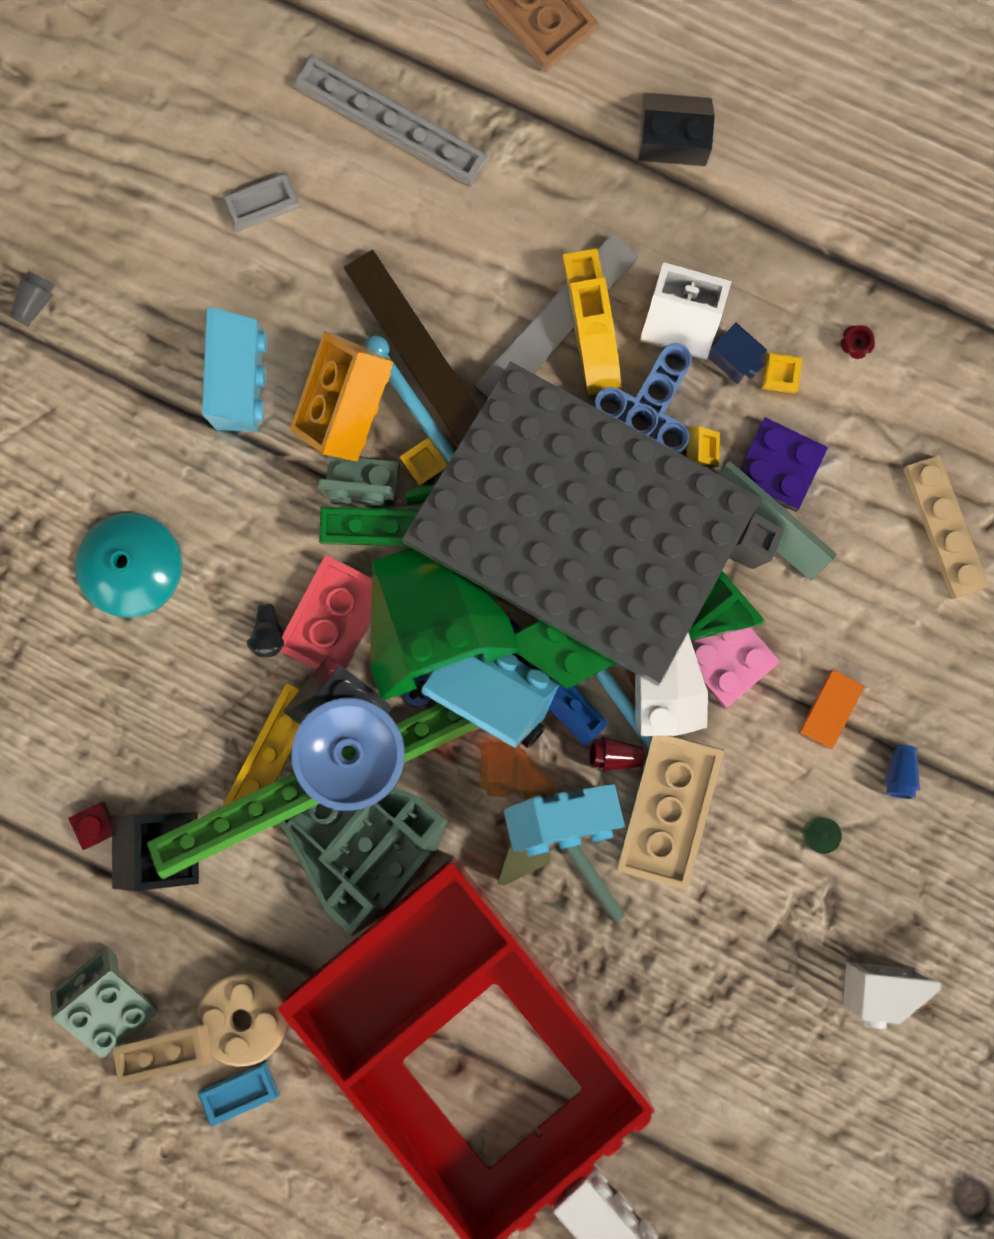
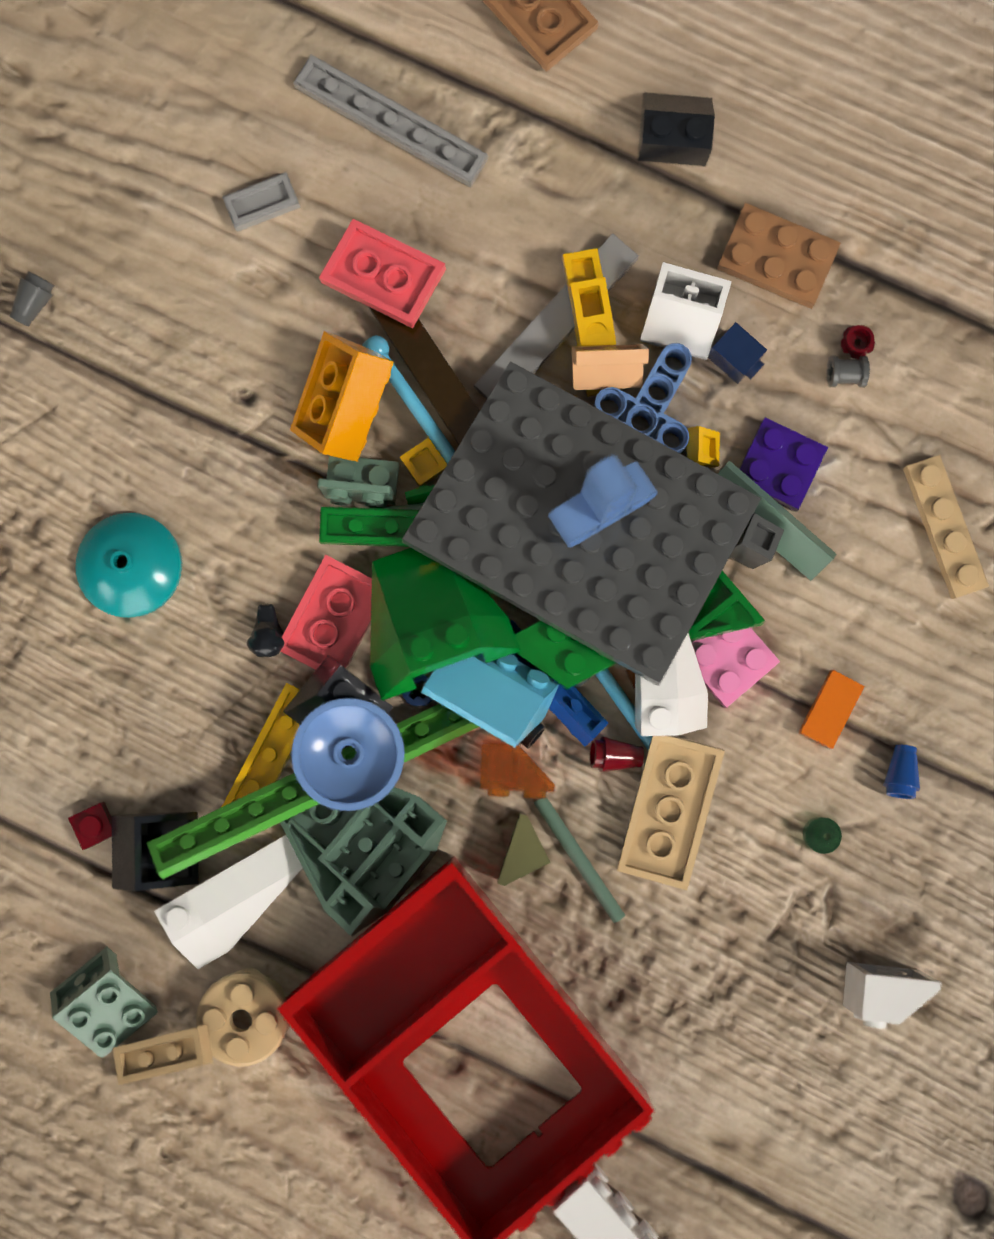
(223, 908): none -> white wedge
(233, 371): medium azure slope -> none
(238, 1093): dark azure tile -> none
(382, 273): none -> coral plate
(564, 819): medium azure wedge -> none
(605, 498): none -> medium blue beam
(608, 366): none -> light nougat panel
(778, 255): none -> medium nougat plate
(781, 373): yellow tile -> none
(848, 371): none -> dark grey bush

